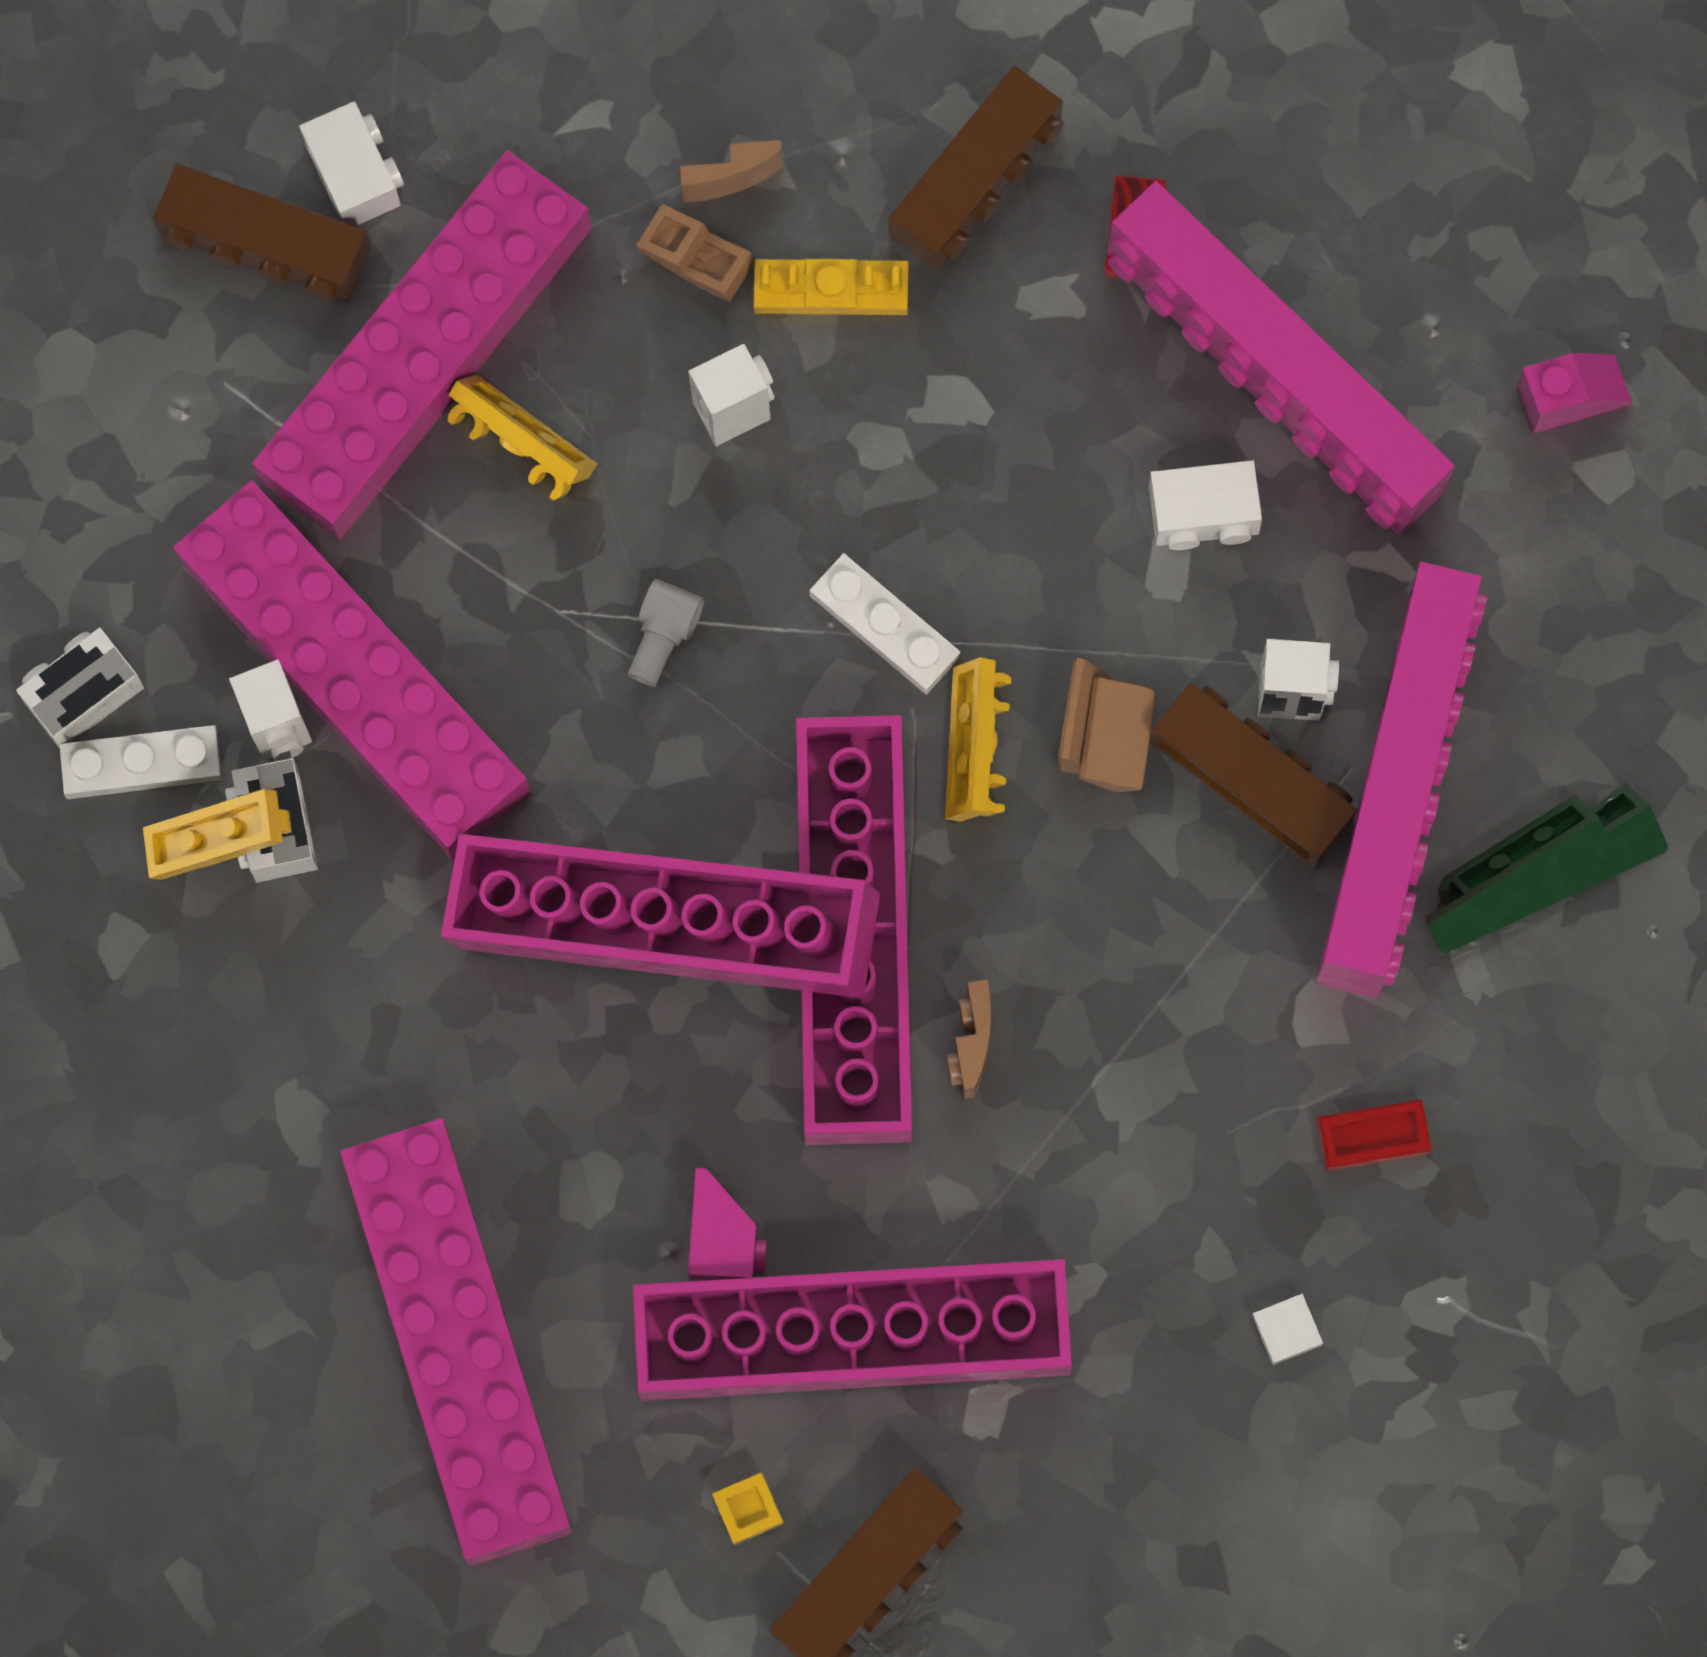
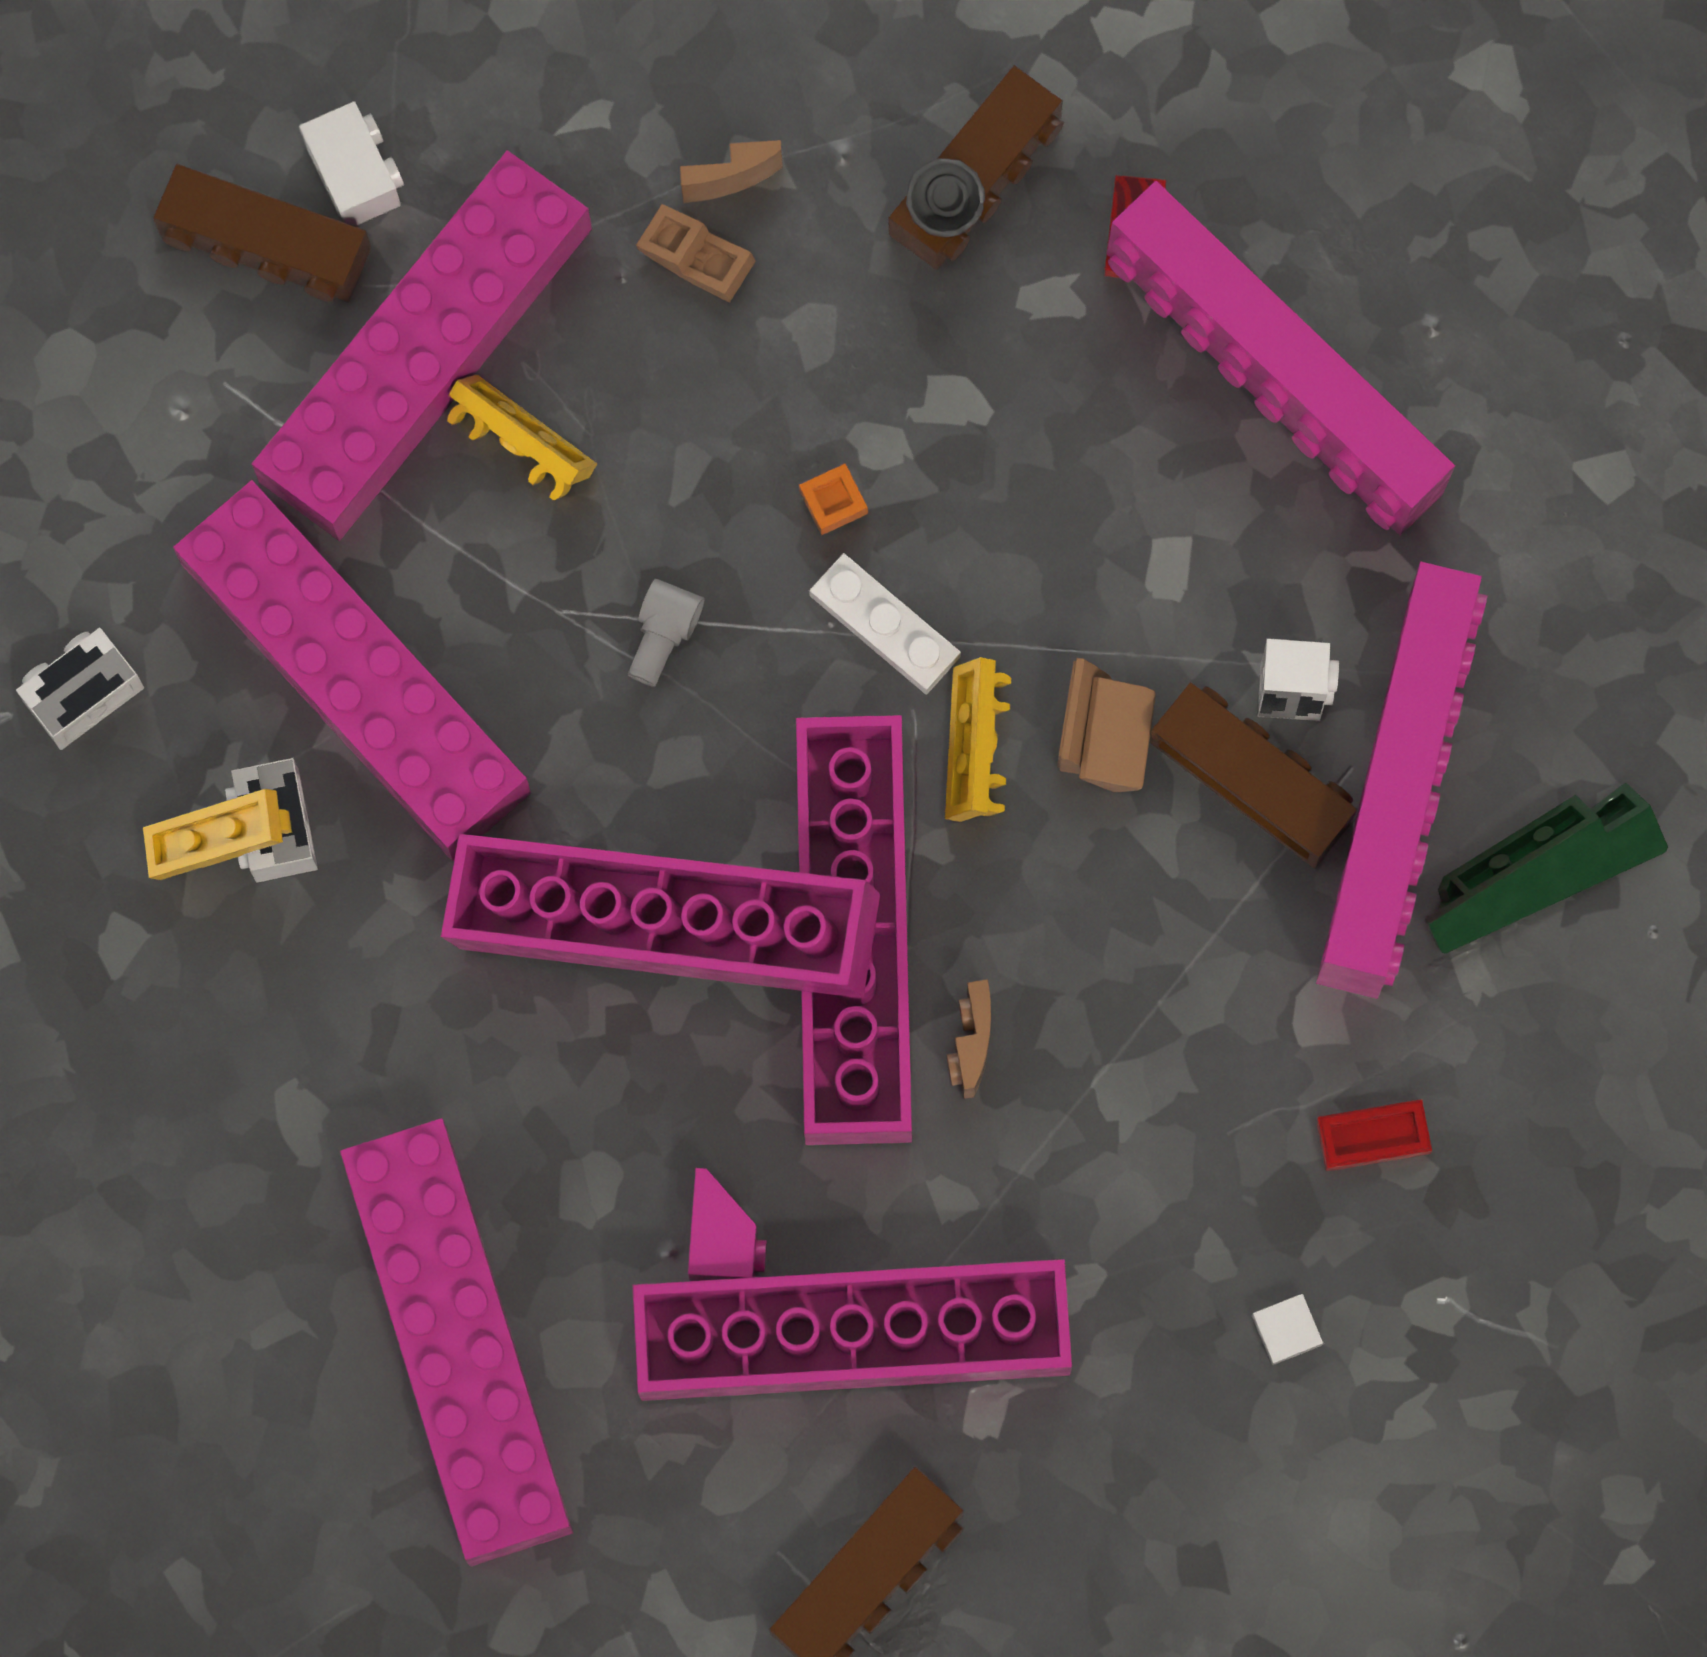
(140, 762): white plate -> none
(271, 711): white brick -> none
(731, 393): white brick -> none
(747, 1508): yellow plate -> none
(831, 287): yellow plate -> none
(833, 499): none -> orange plate
(945, 197): none -> dark grey hair
(1205, 504): white brick -> none
(1571, 389): dark pink slope -> none

